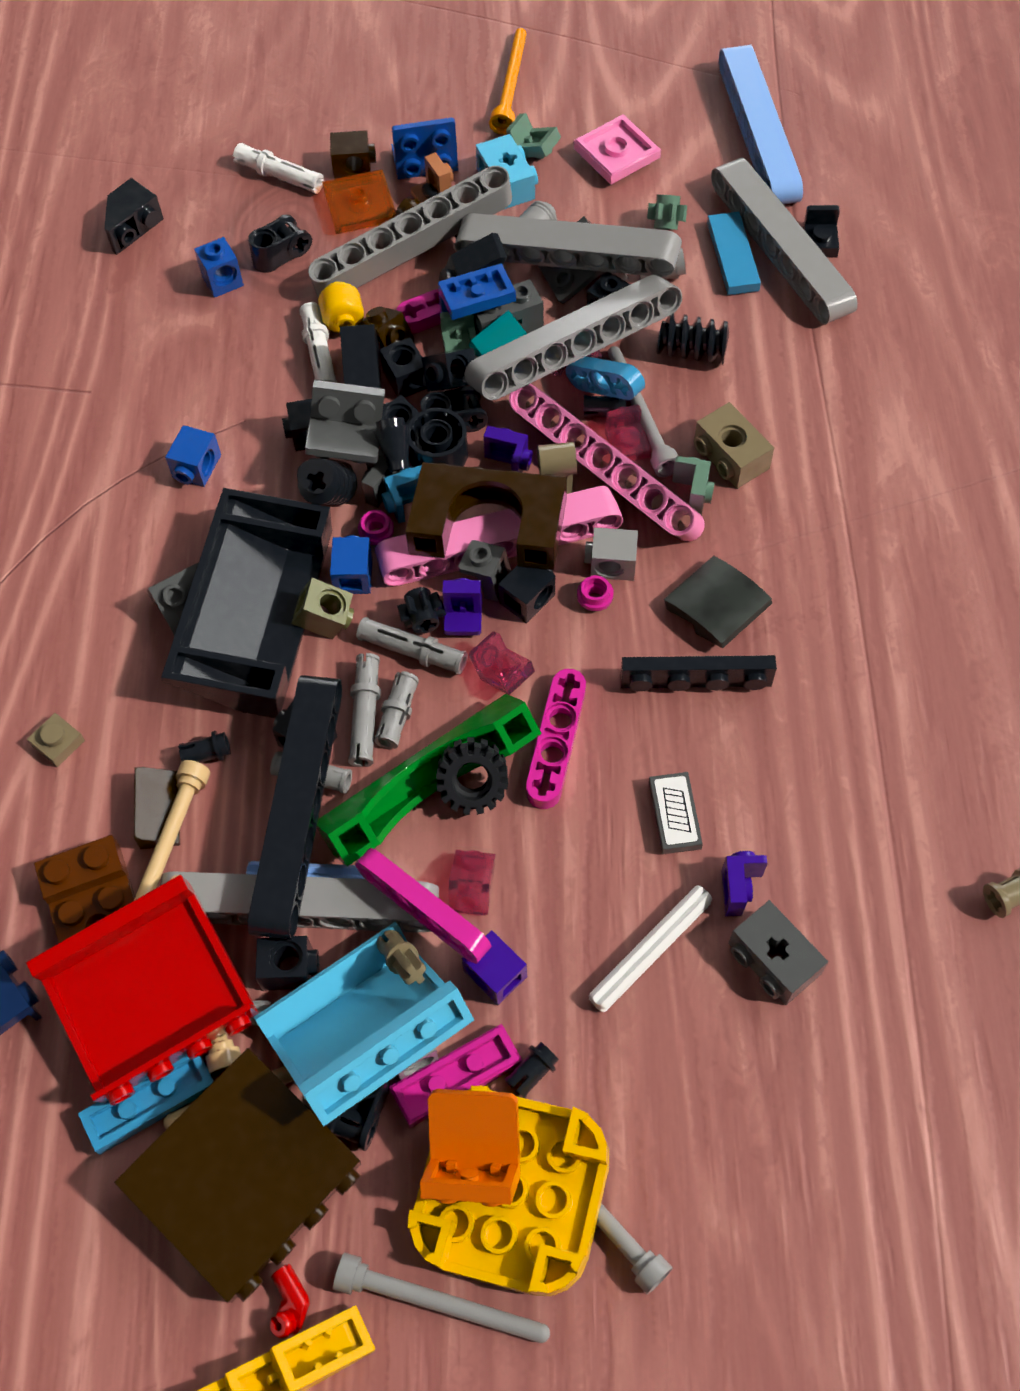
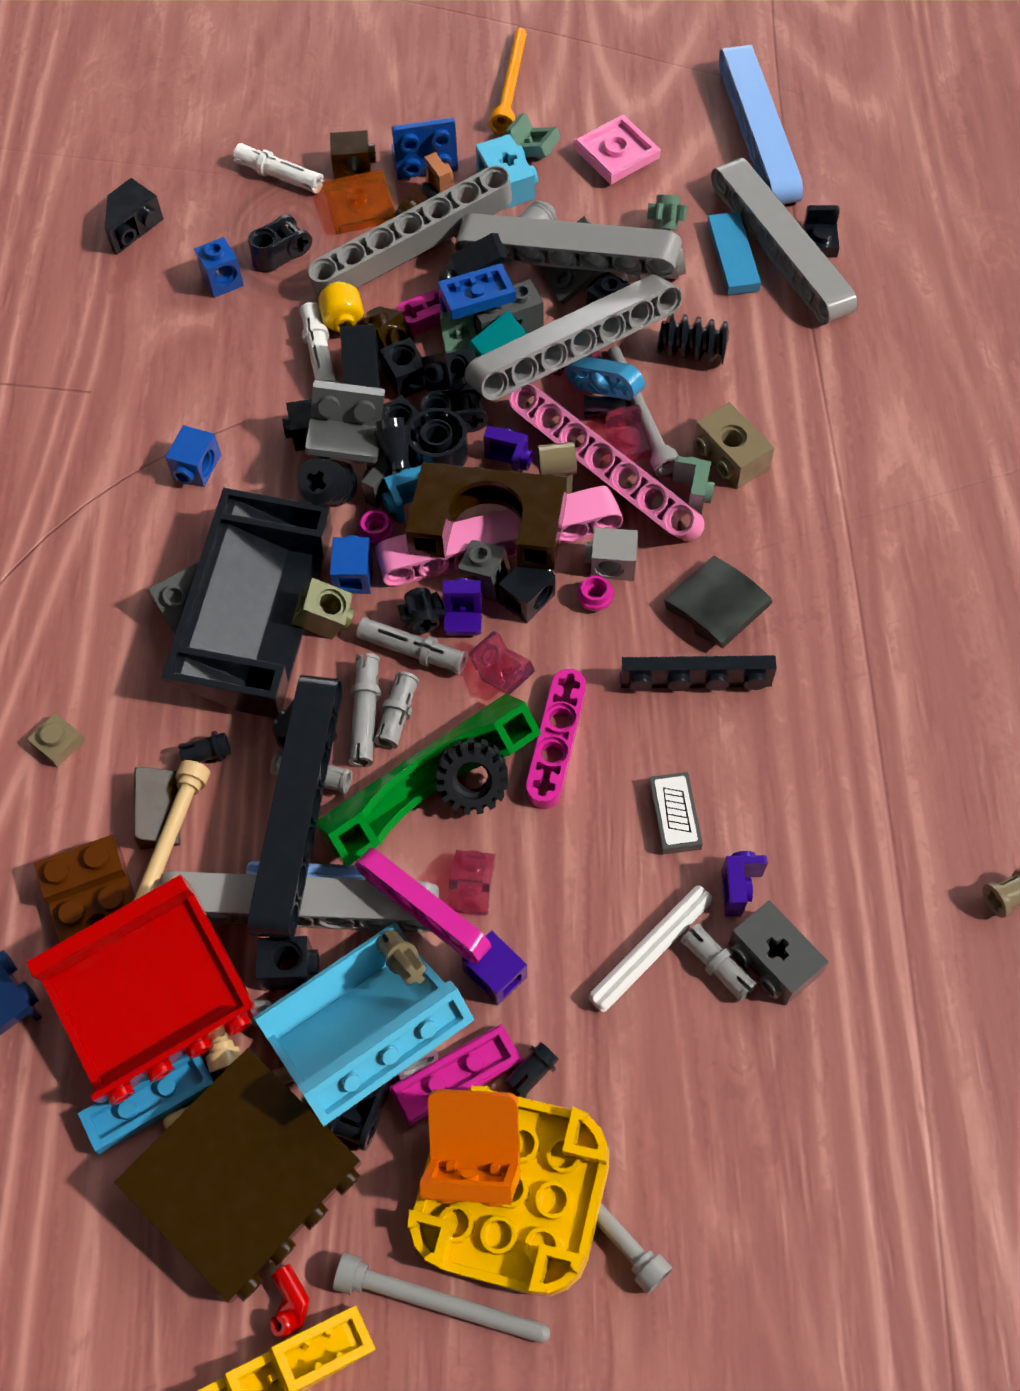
(719, 962): none -> light grey pin

